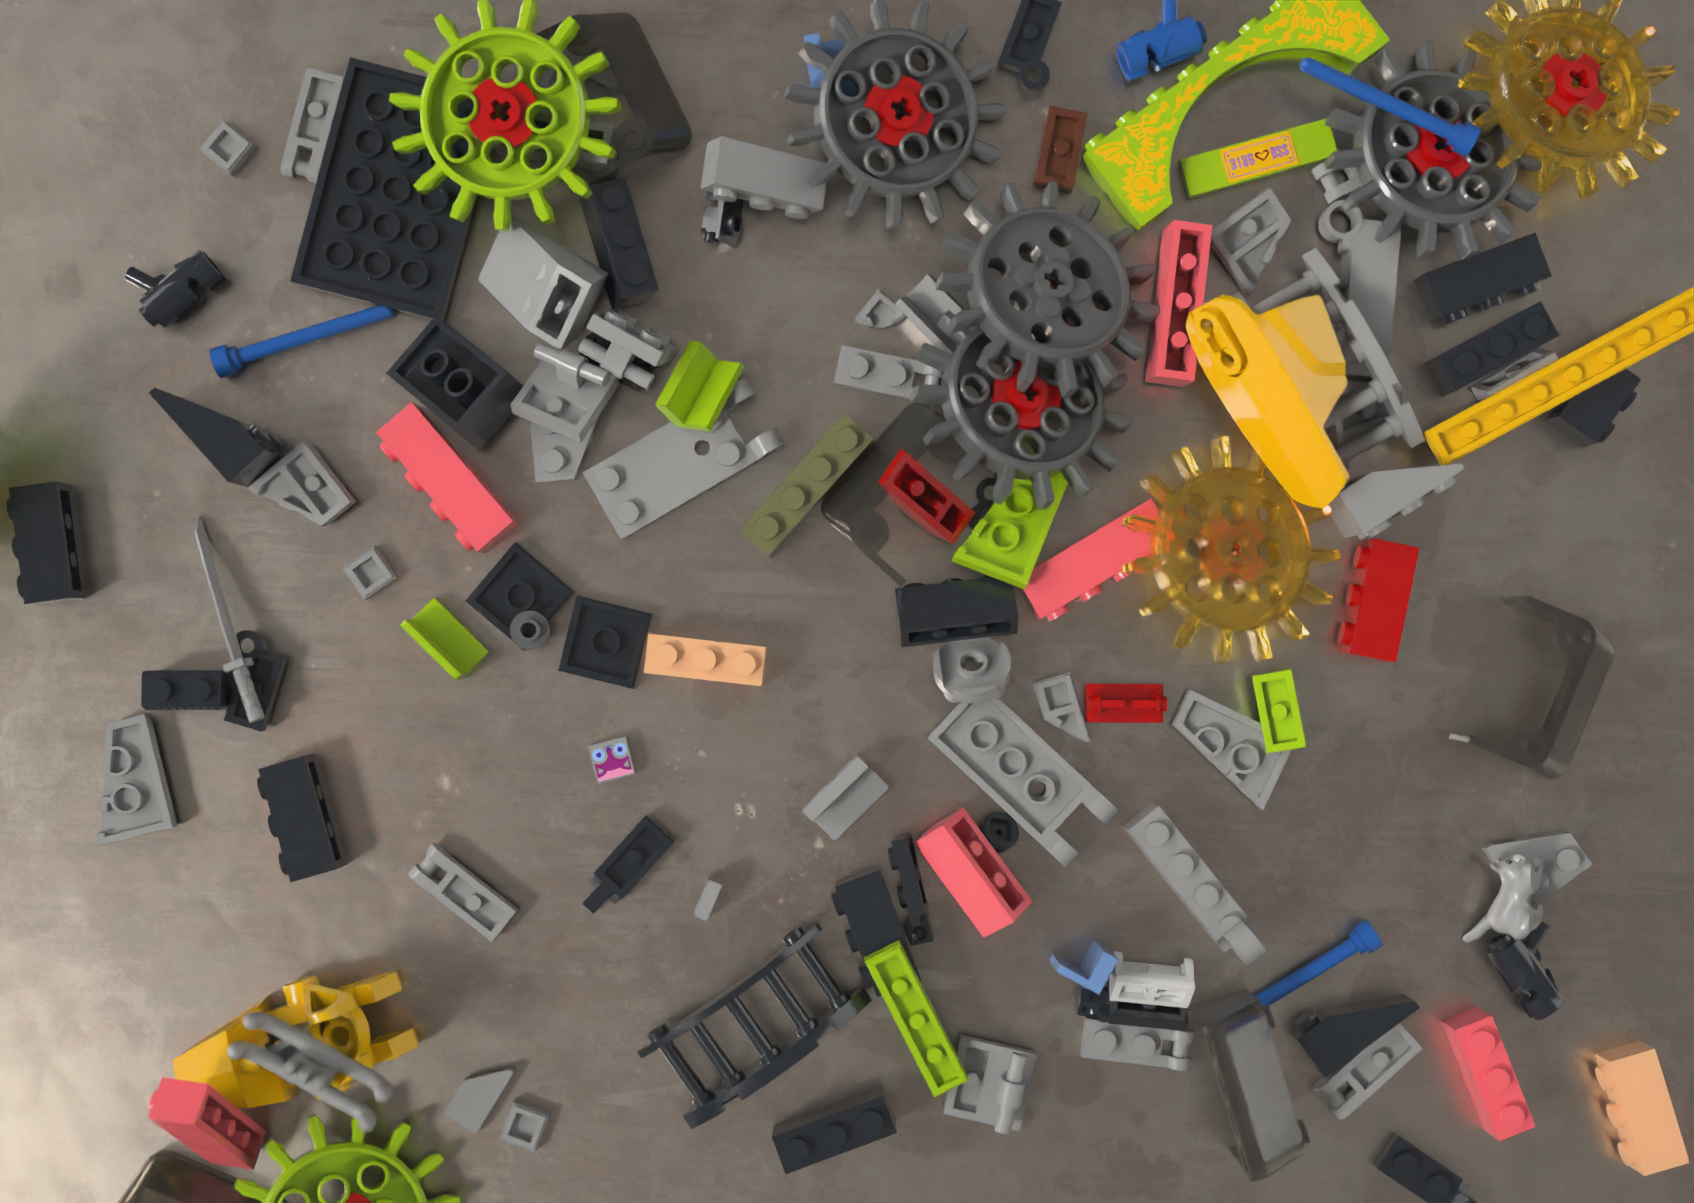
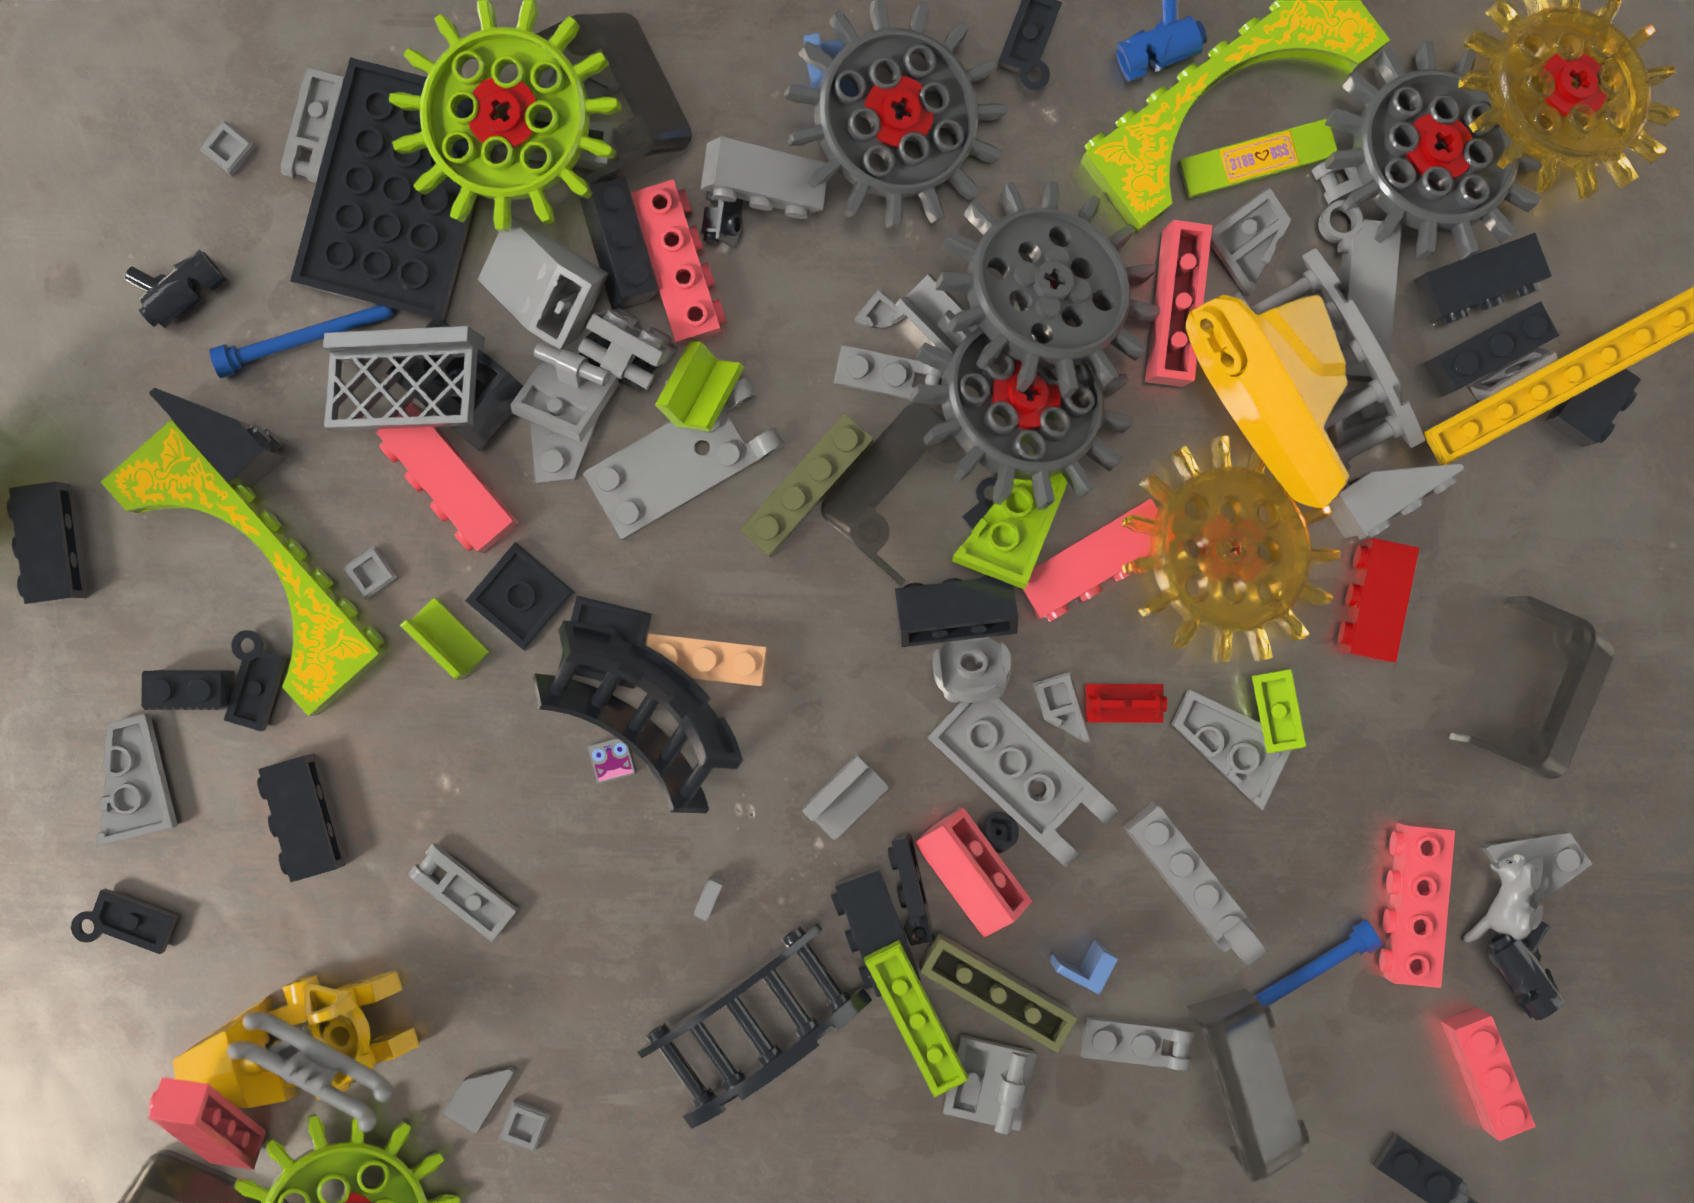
(126, 920): none -> black hinge
(238, 664): light grey sword -> none
(305, 485): light grey wing -> none
(328, 640): none -> lime arch
(407, 346): none -> fence
(542, 630): dark grey plate -> none
(628, 863): black hinge -> none
(665, 685): none -> black fence
(676, 263): none -> coral brick
(834, 1129): black brick -> none
(925, 498): red slope -> none
(997, 992): none -> olive brick
(1060, 148): copper plate -> none
(1130, 1014): black hinge -> none
(1152, 983): white hinge -> none
(1343, 1031): black slope -> none
(1367, 1071): light grey plate -> none
(1417, 904): none -> coral brick
(1459, 136): blue piece -> none
(1640, 1108): light nougat brick -> none

